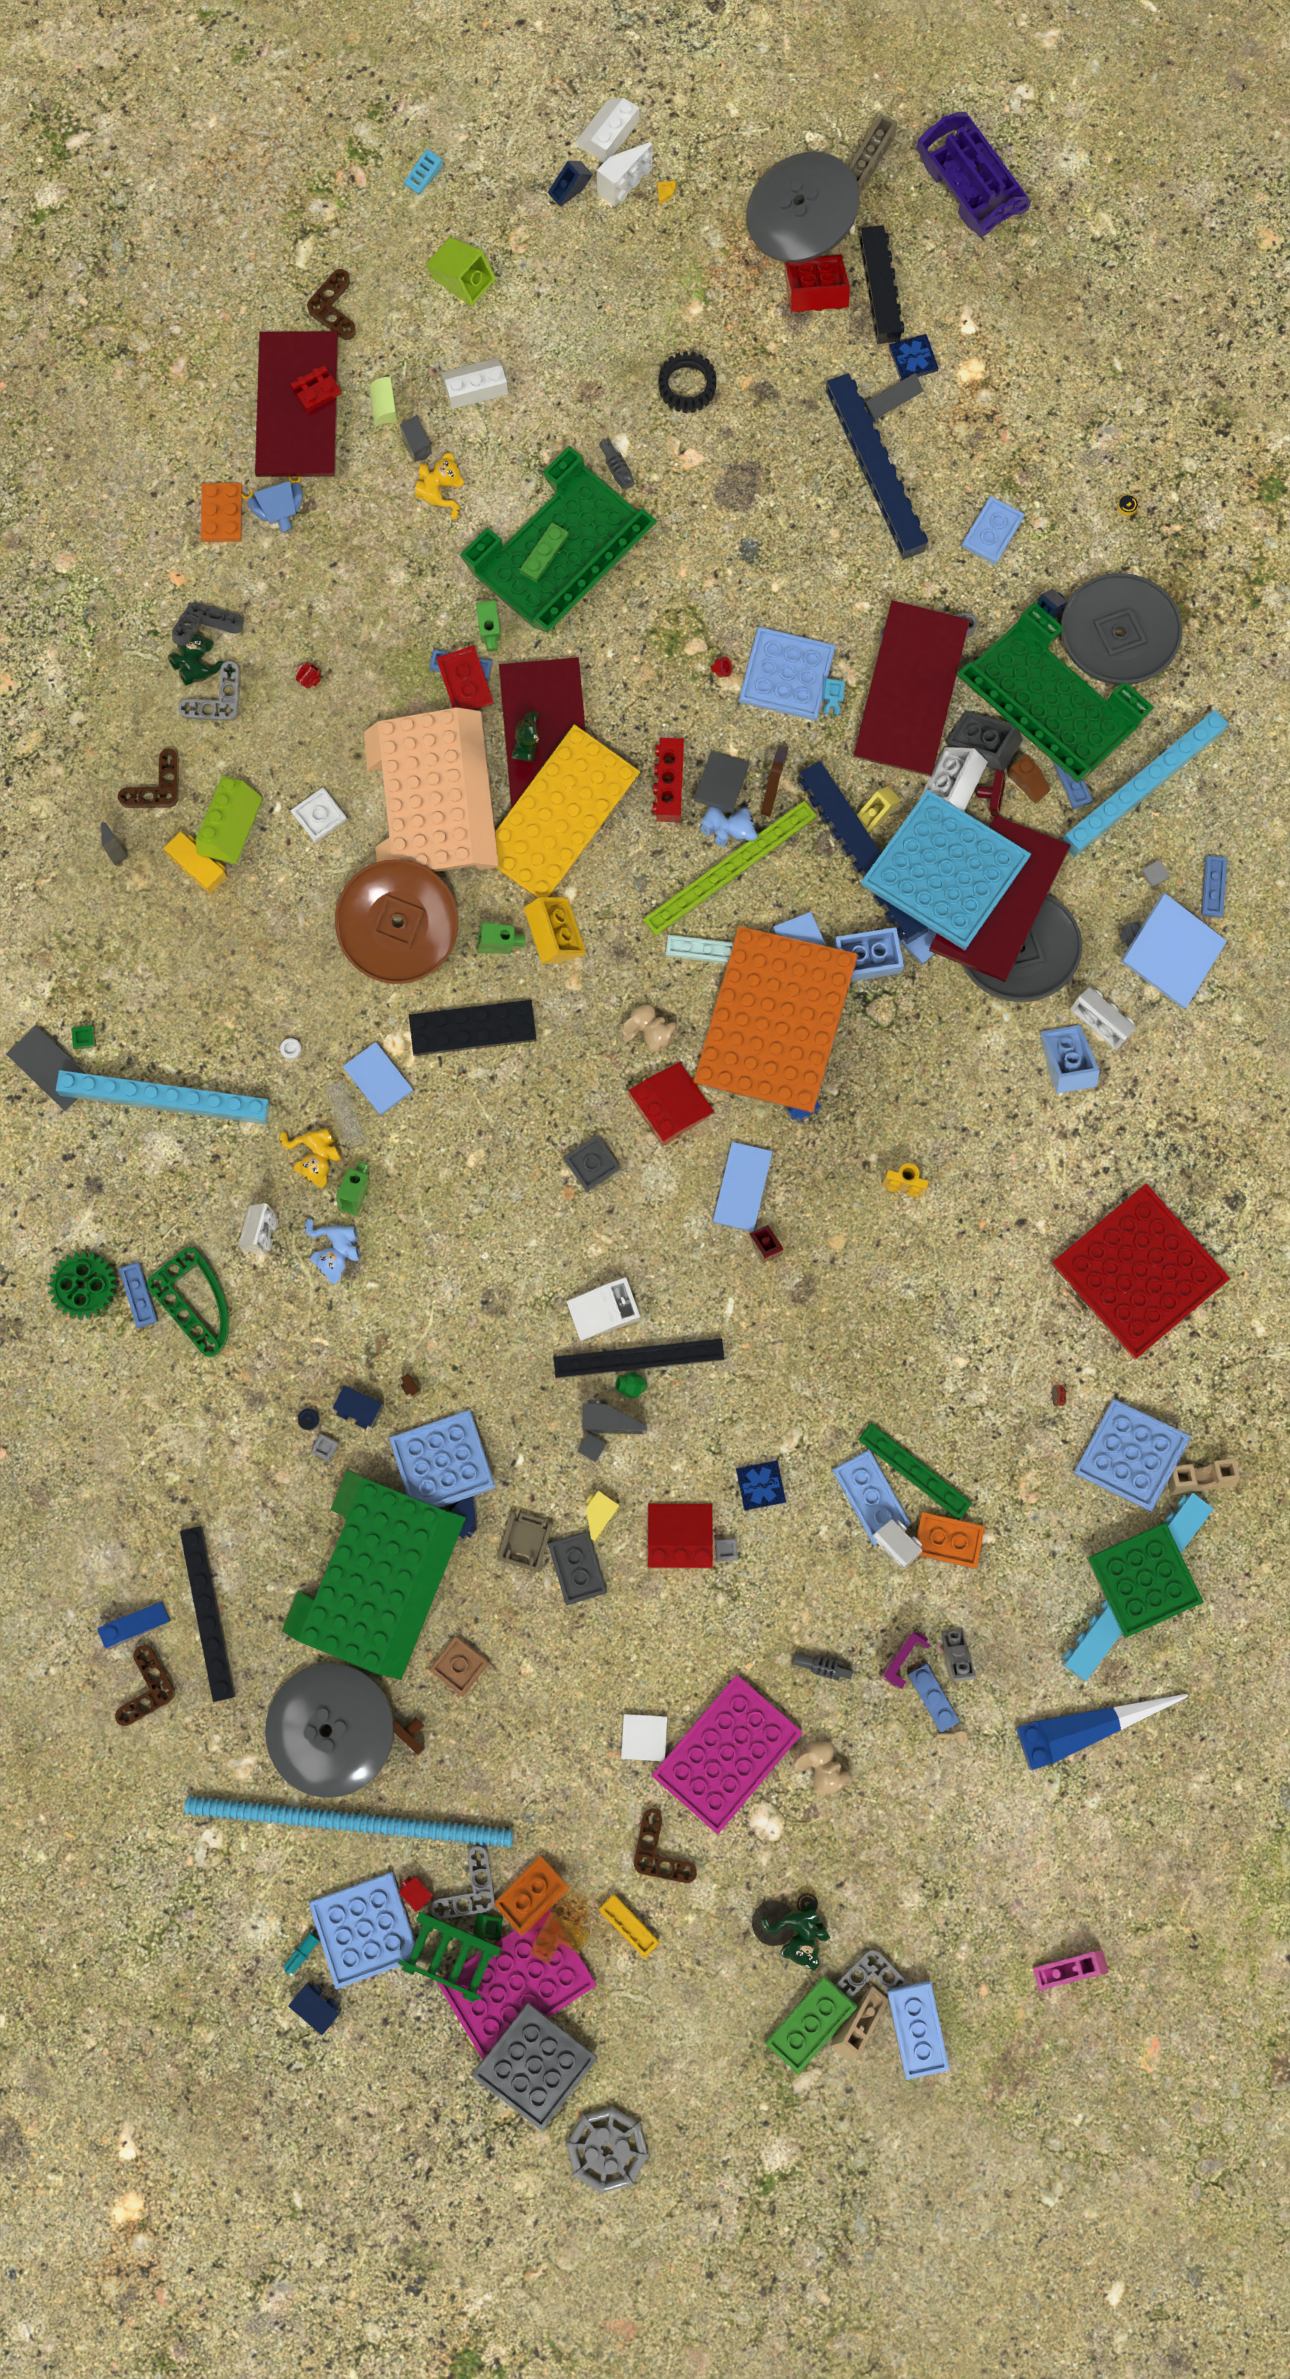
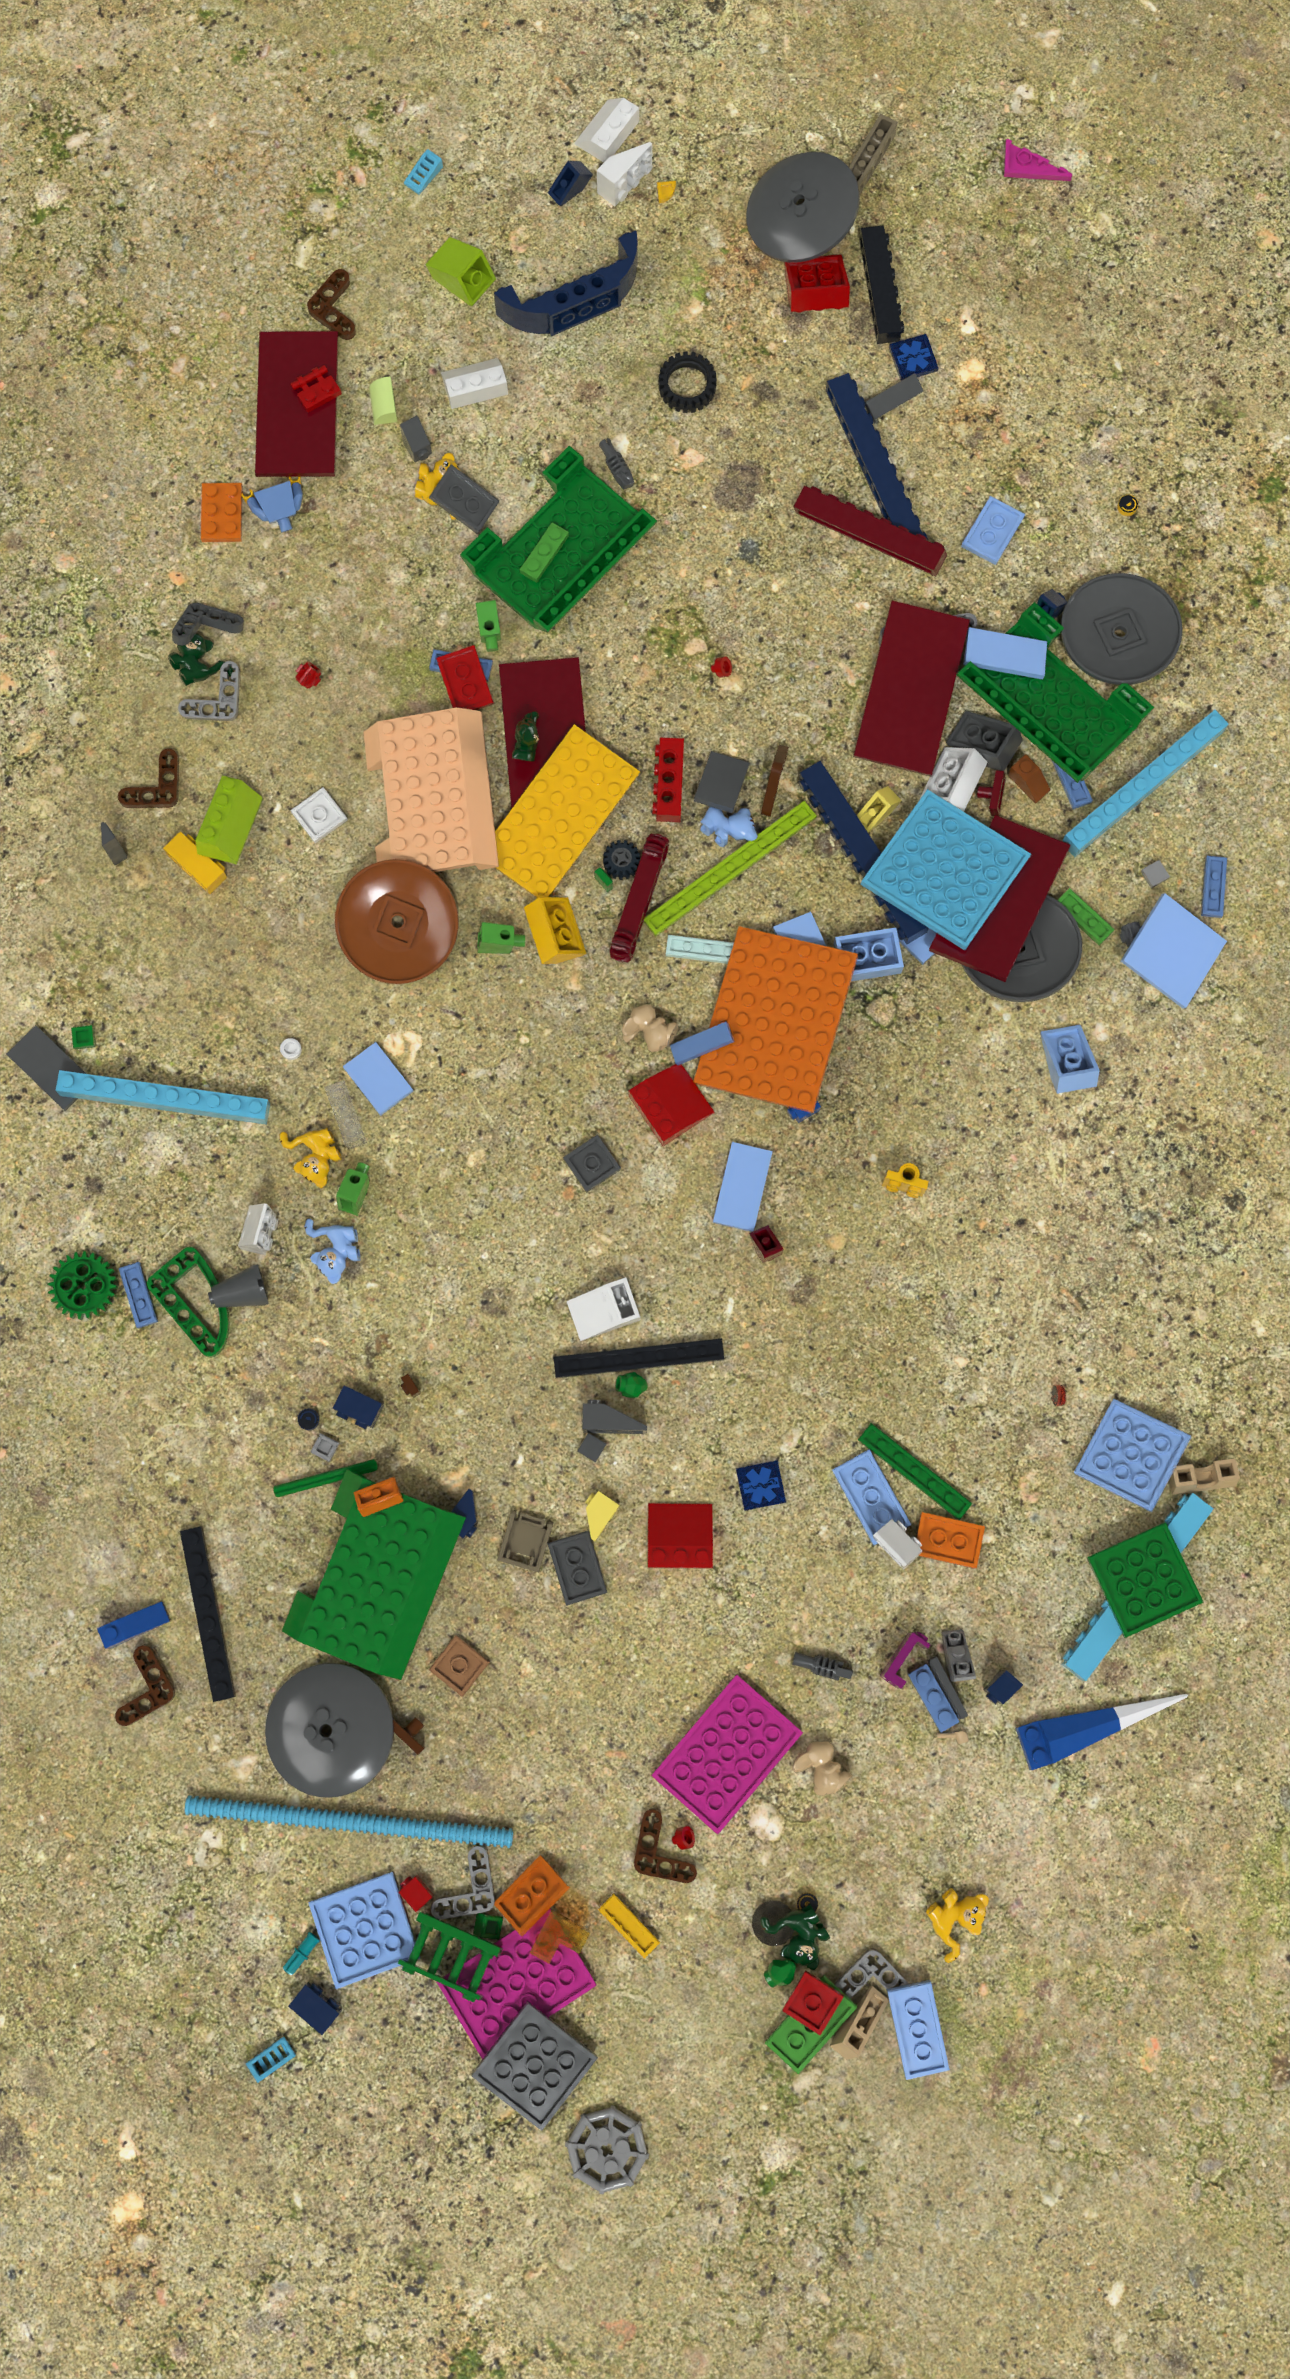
(240, 1290): none -> dark grey cone
(252, 2068): none -> medium azure slope
(323, 1478): none -> green axle
(378, 1497): none -> orange slope
(443, 1461): light blue tile -> none
(464, 499): none -> dark grey tile
(472, 1027): black plate -> none
(573, 301): none -> dark blue slope
(603, 879): none -> green tile
(620, 853): none -> black wheel
(639, 898): none -> dark red arm
(644, 1737): white tile -> none
(684, 1838): none -> red tile
(702, 1043): none -> medium blue tile
(726, 1549): light grey tile -> none
(780, 1973): none -> green rock
(786, 673): light blue tile -> none
(812, 2002): none -> red plate
(833, 693): medium azure plate -> none
(870, 530): none -> dark red brick
(947, 1688): none -> dark grey tile
(968, 1912): none -> yellow animal
(982, 194): dark purple piece -> none
(1002, 1687): none -> dark blue slope
(1006, 653): none -> light blue tile
(1029, 165): none -> dark pink wing
(1071, 1970): dark pink slope -> none
(1086, 917): none -> bright green plate
(1103, 1018): white slope -> none
(1140, 1271): red plate -> none

